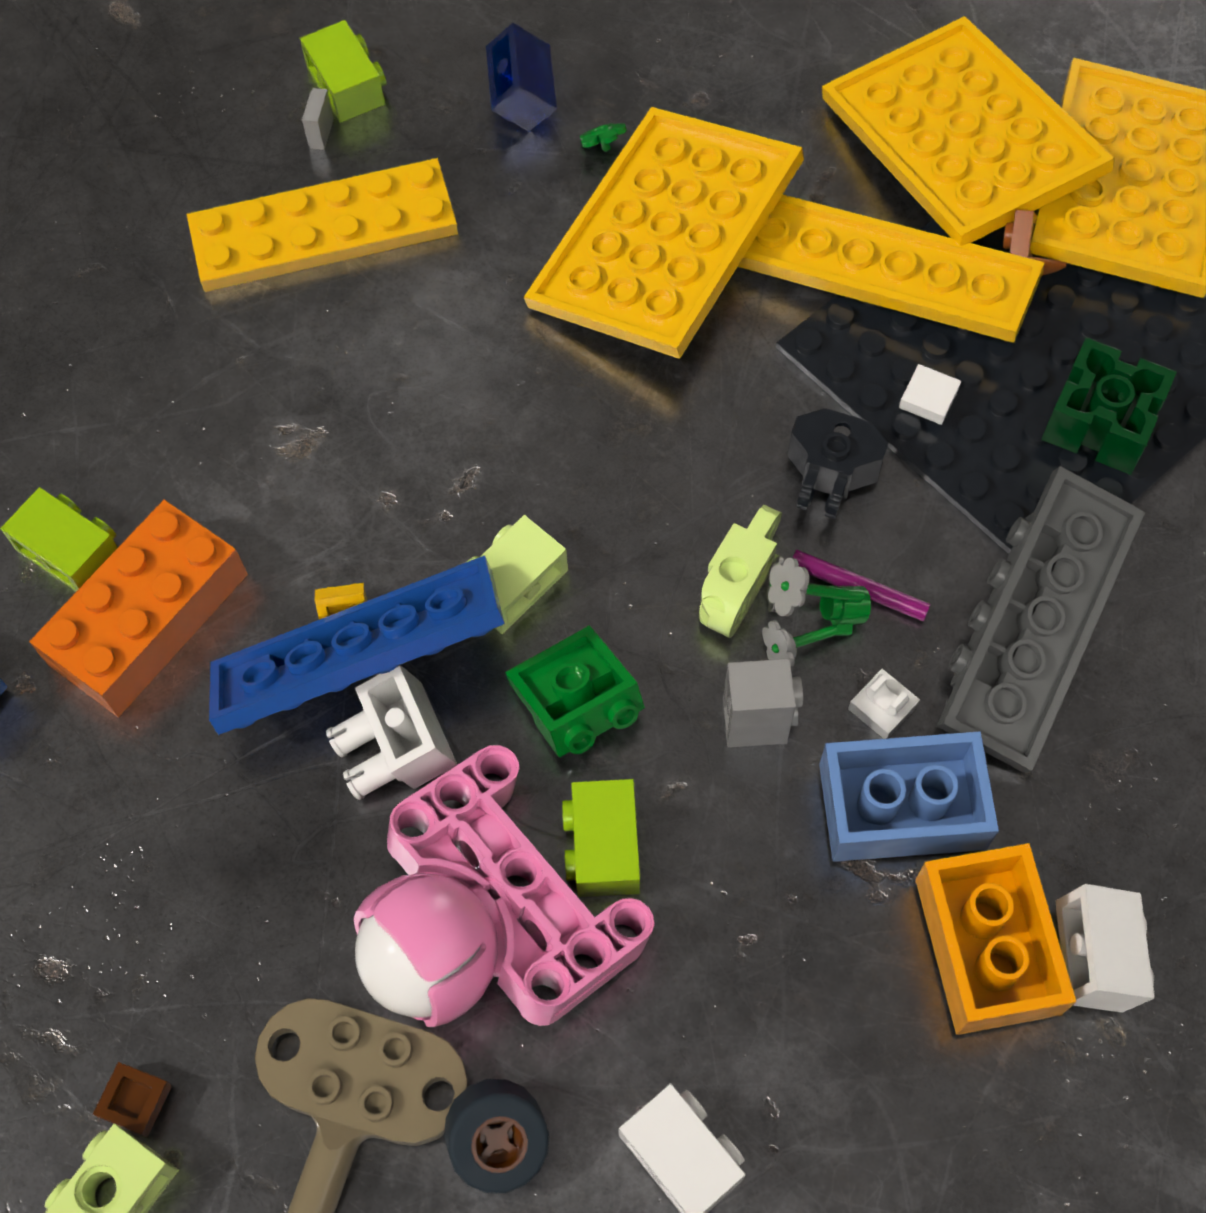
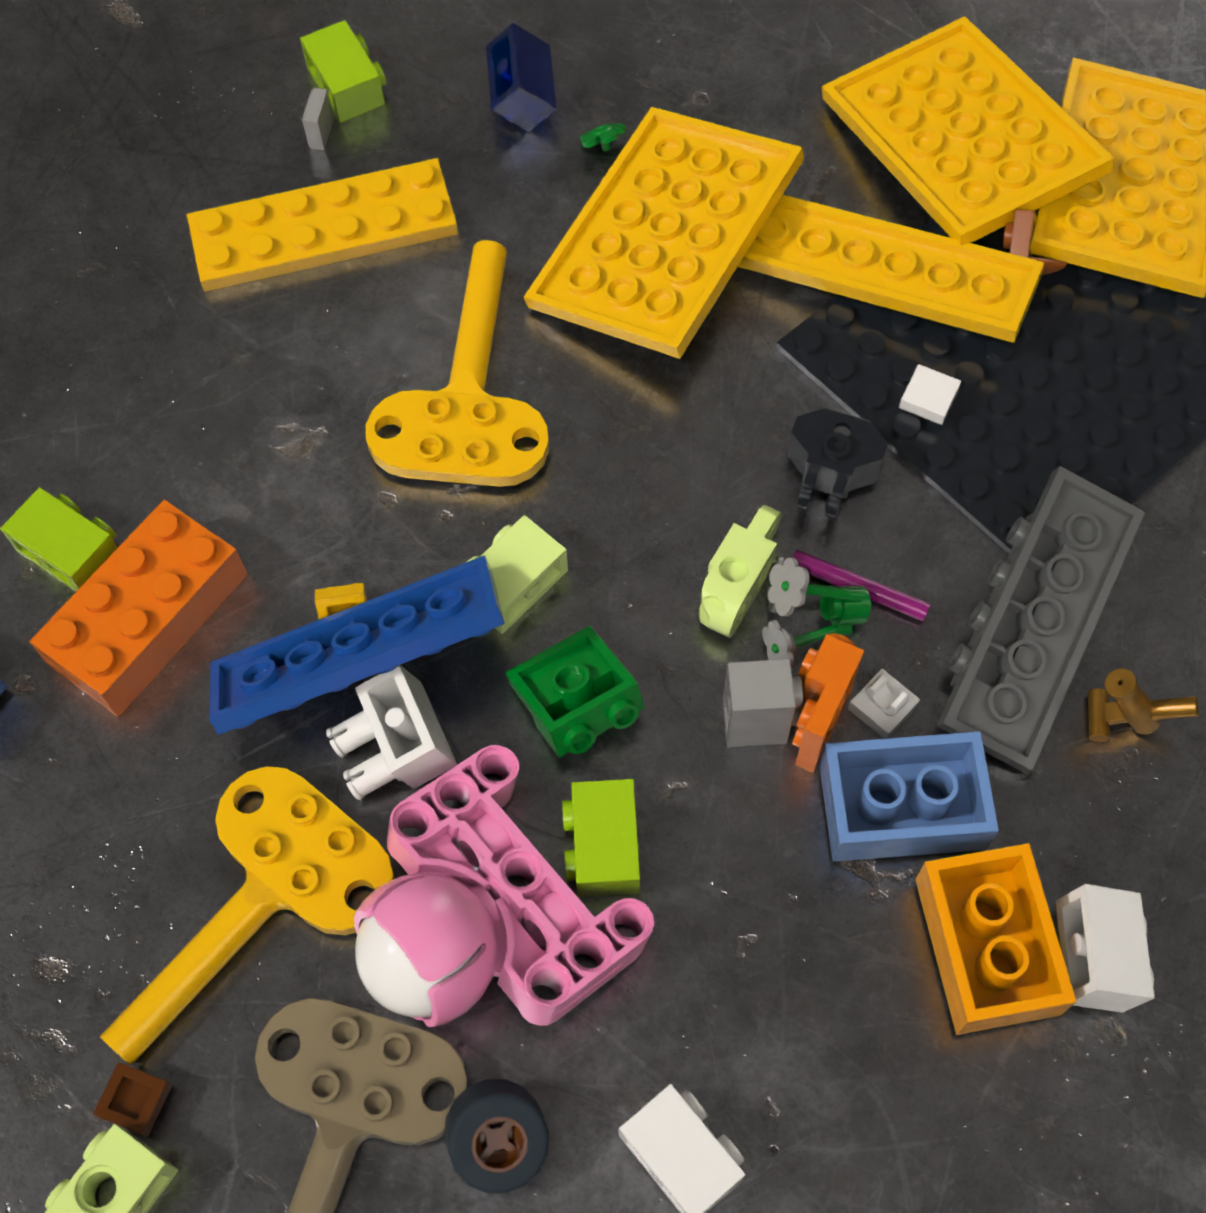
(296, 858): none -> yellow piece
(461, 429): none -> yellow piece
(826, 686): none -> orange plate
(1109, 406): dark green brick -> none
(1132, 706): none -> pearl gold piece

